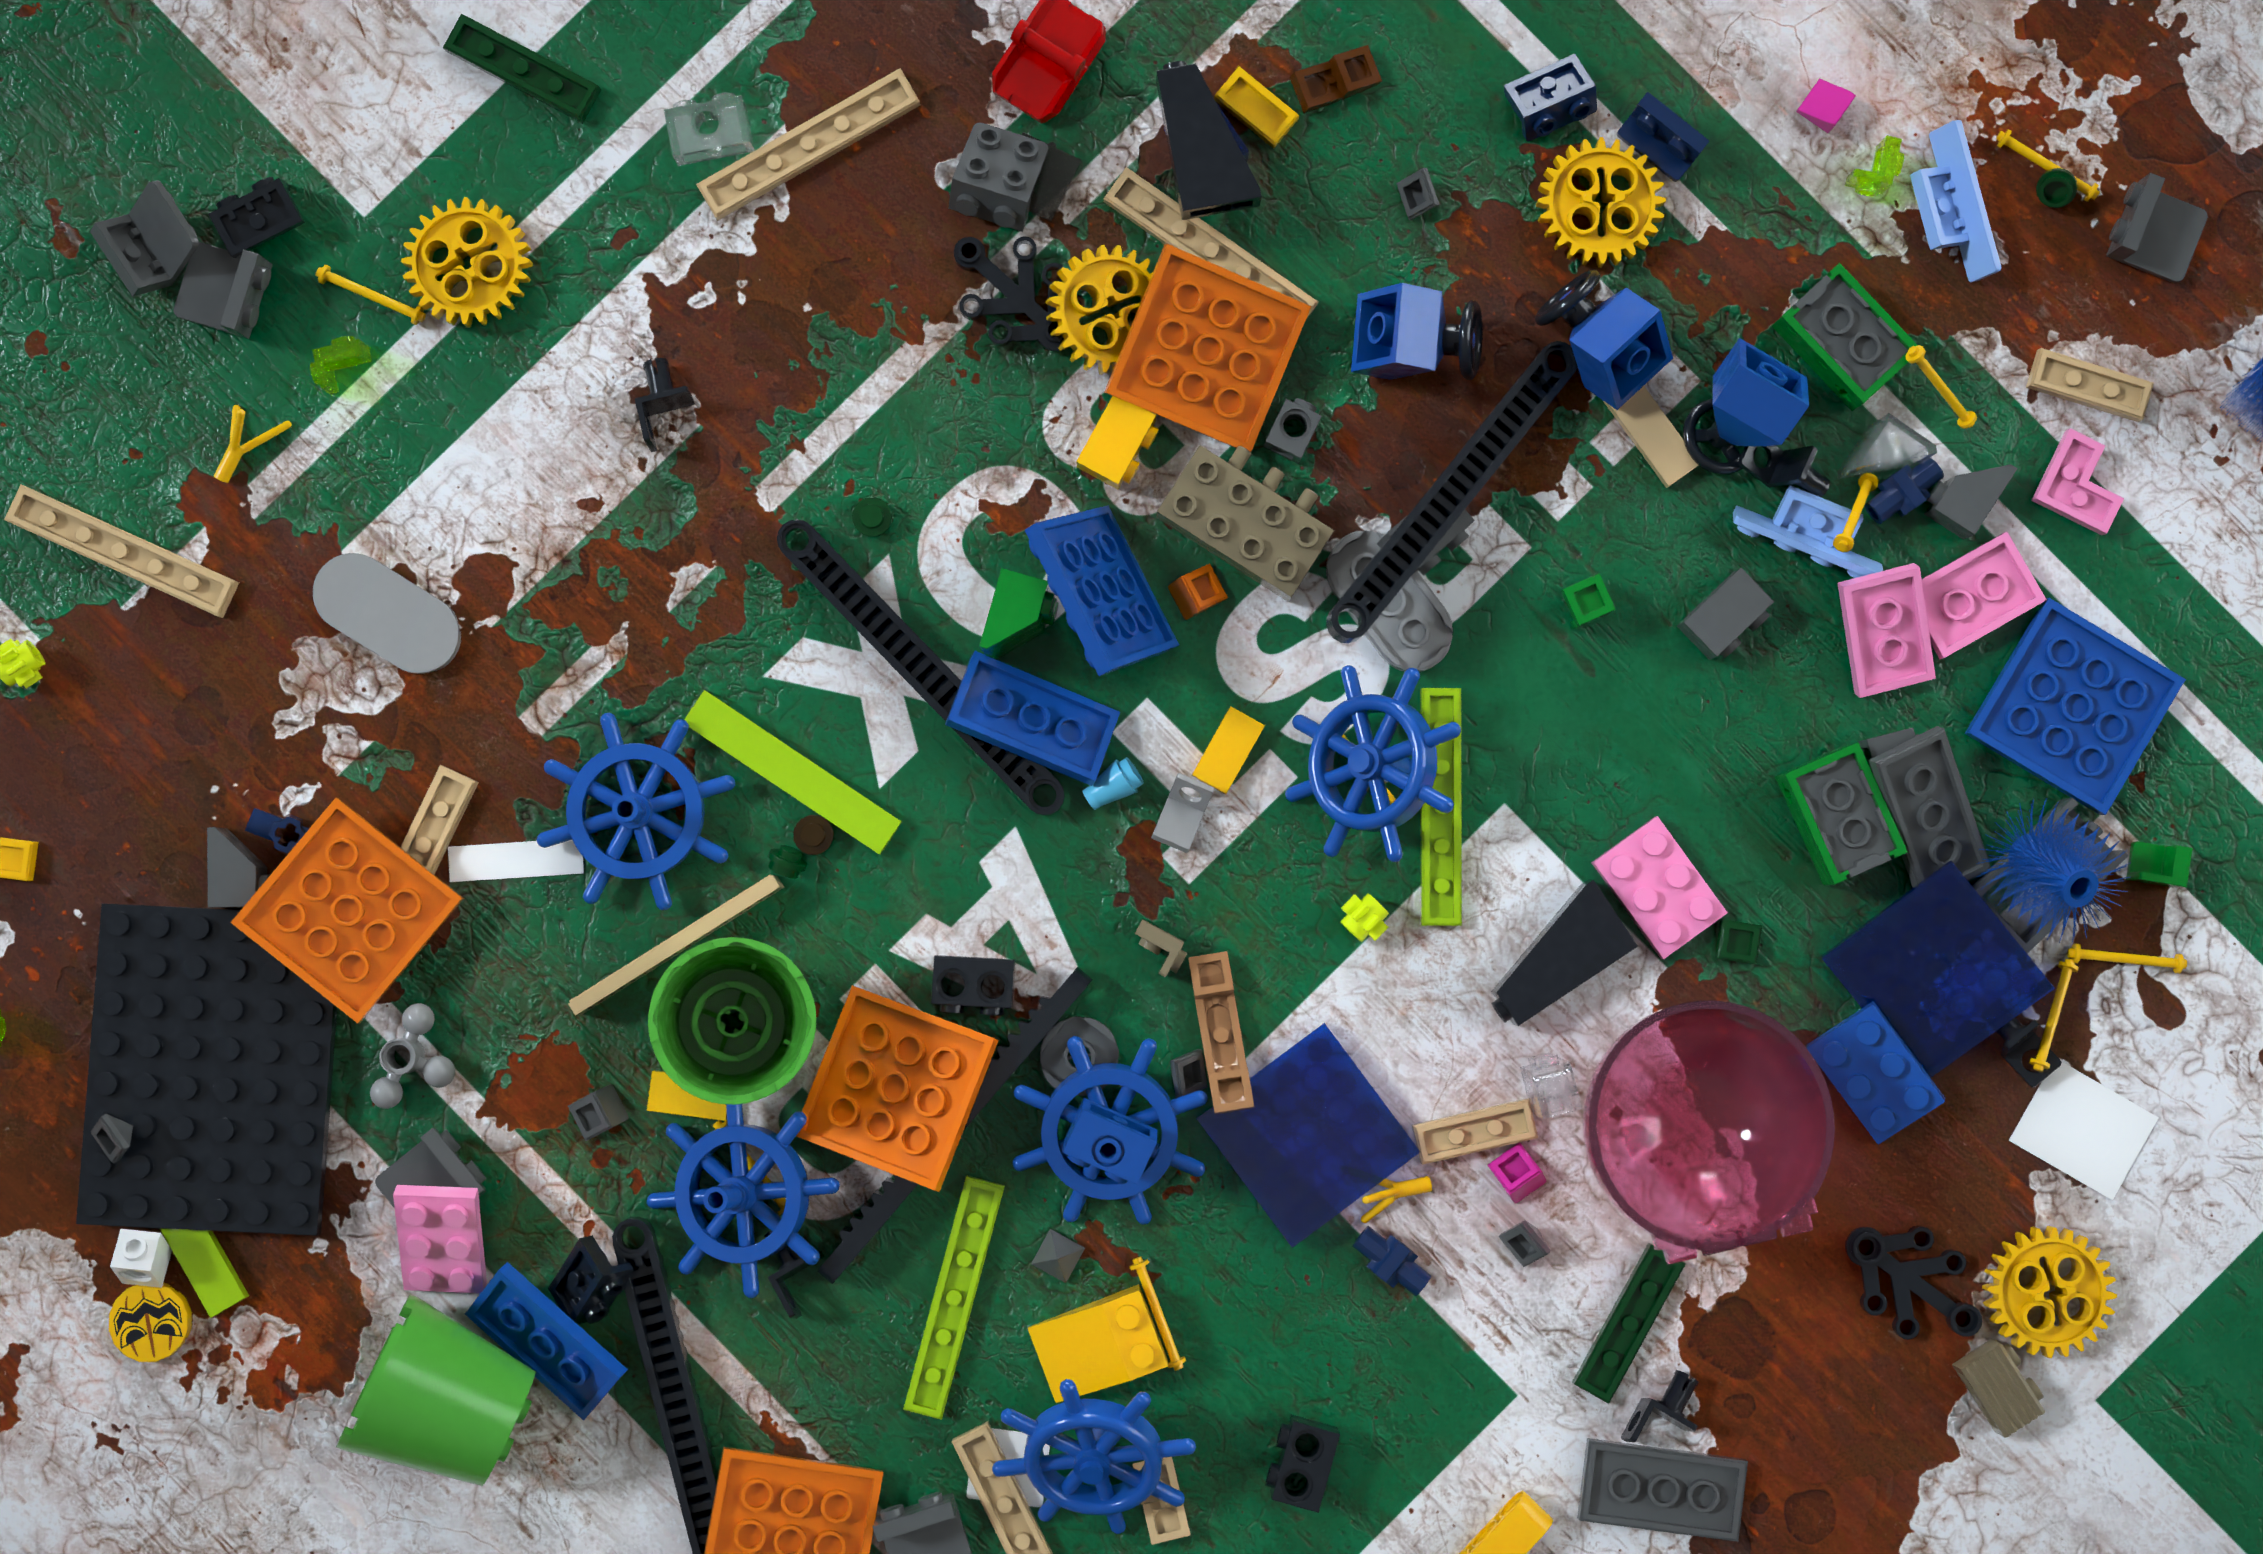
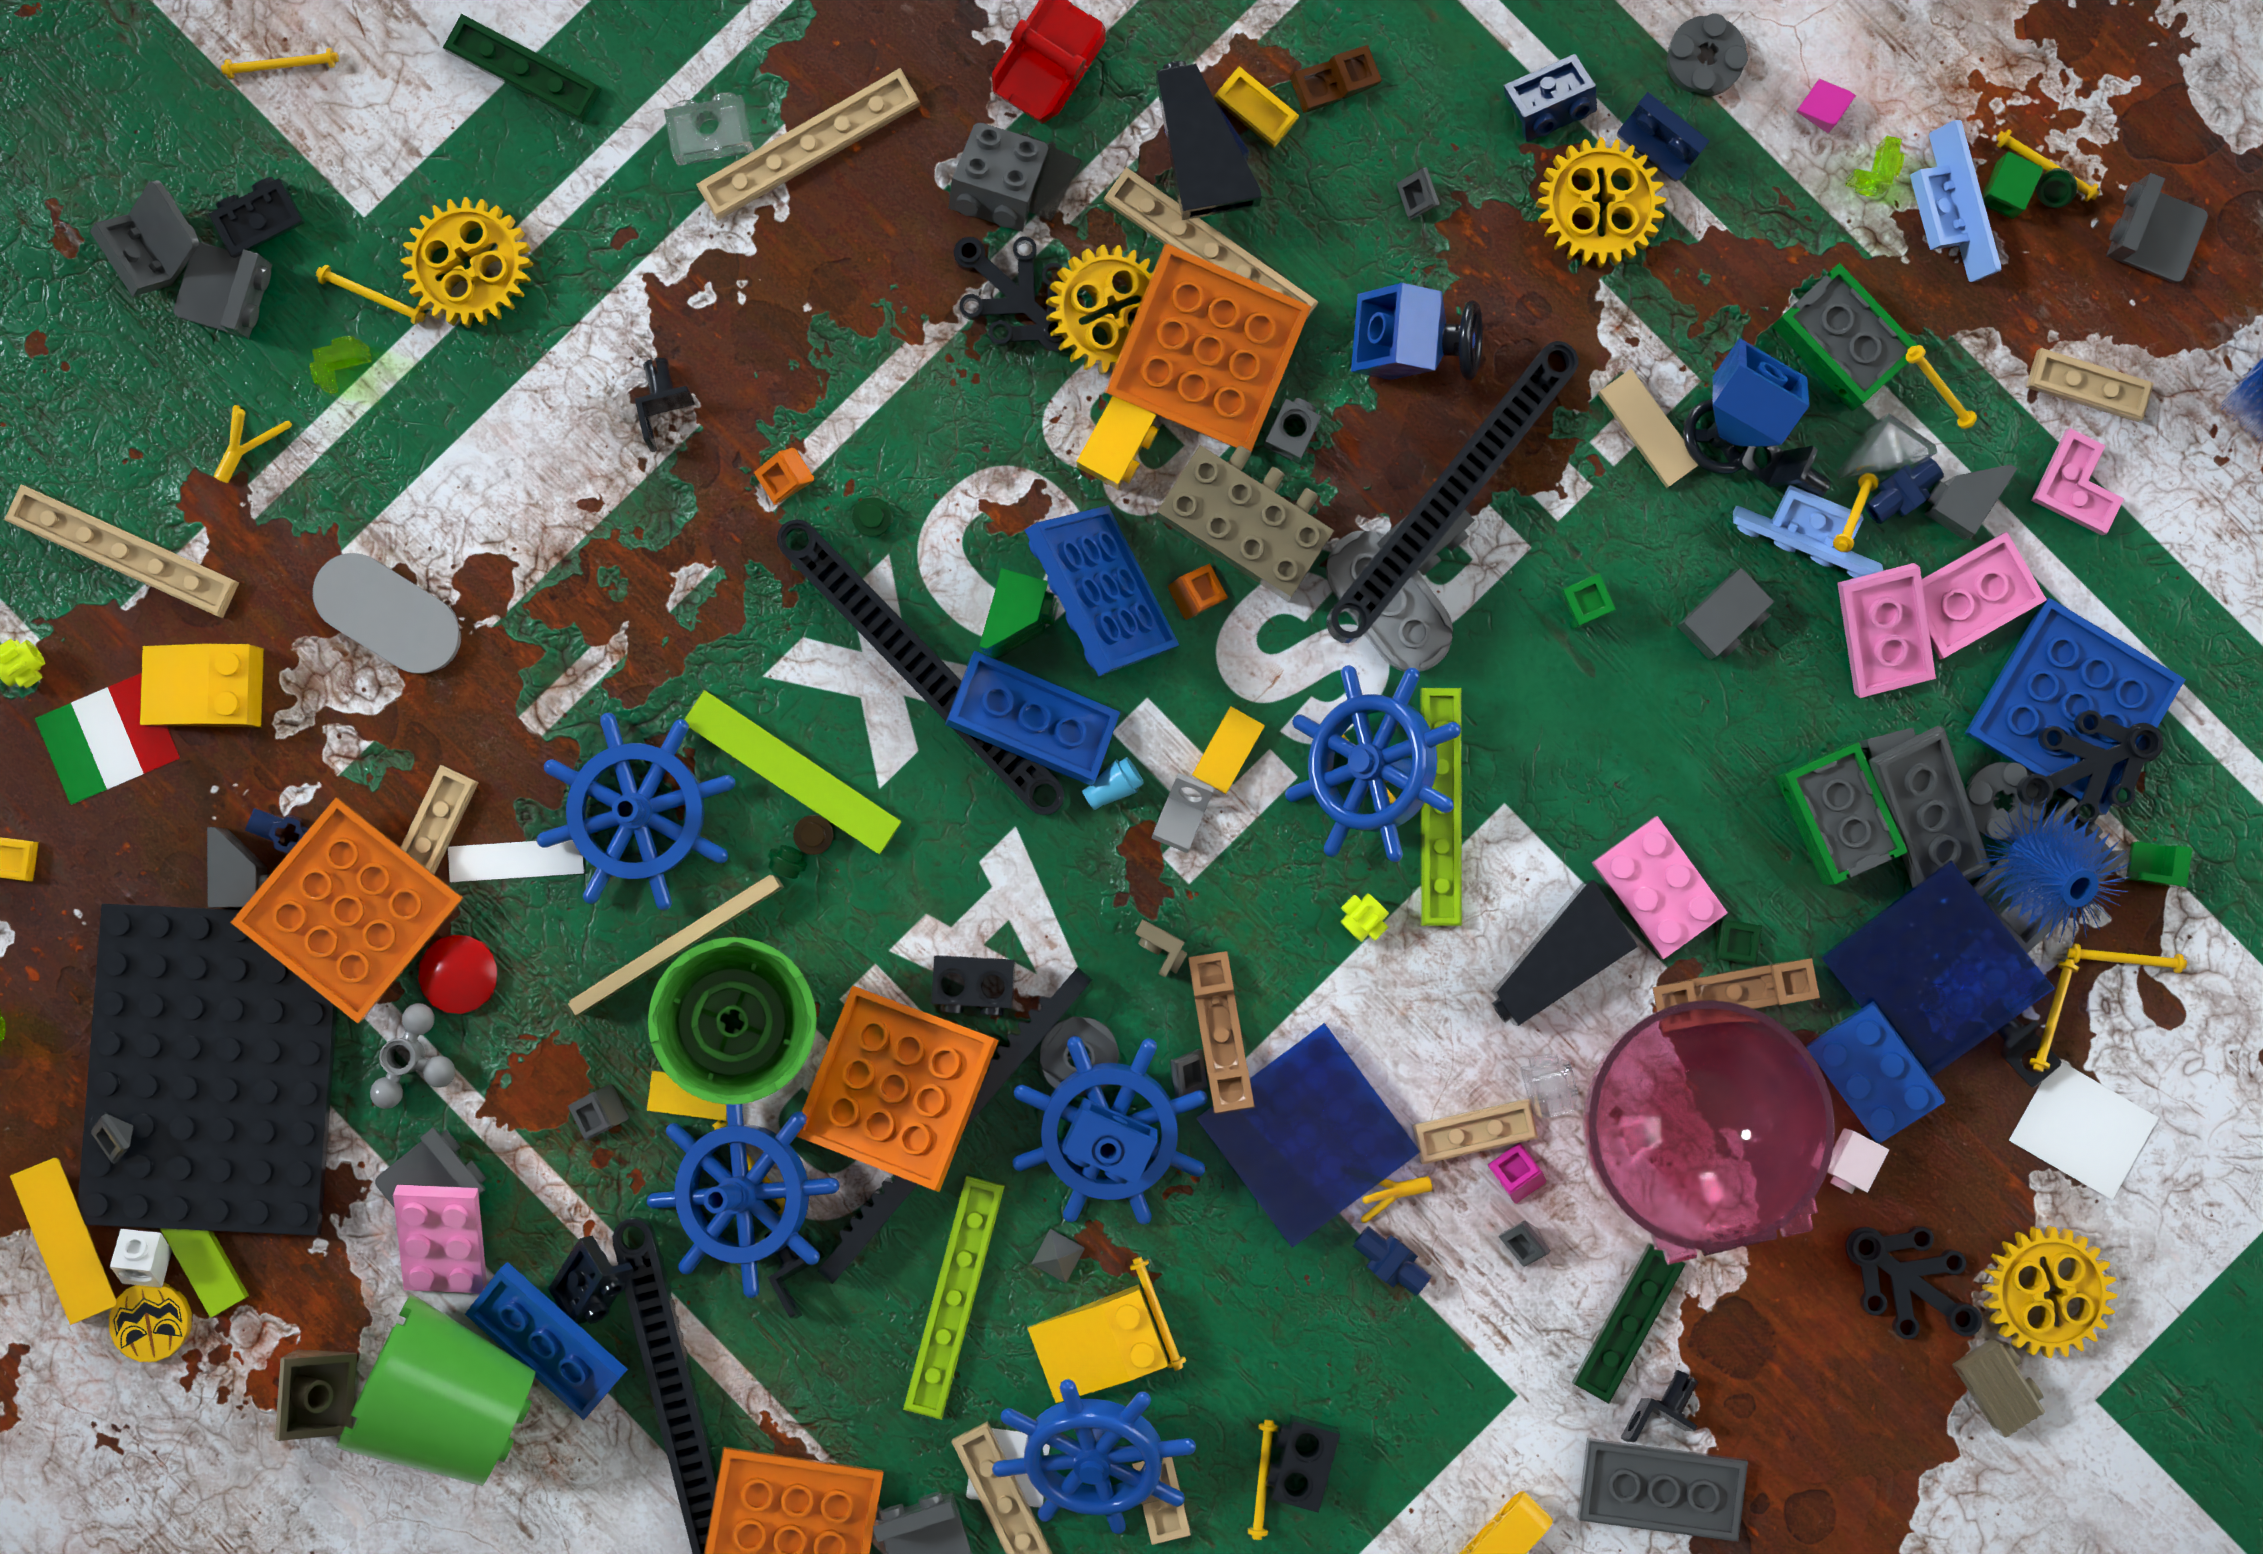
(64, 1240): none -> yellow panel
(101, 740): none -> sticker
(202, 685): none -> yellow slope
(231, 68): none -> yellow axle
(315, 1394): none -> dark tan slope
(458, 974): none -> red dish
(784, 475): none -> orange slope
(1268, 1428): none -> yellow axle
(1614, 343): blue piece -> none
(1729, 57): none -> dark grey plate
(1748, 987): none -> medium nougat slope
(1855, 1161): none -> white brick
(1981, 794): none -> dark grey plate
(2011, 185): none -> green panel
(2096, 763): none -> black plant

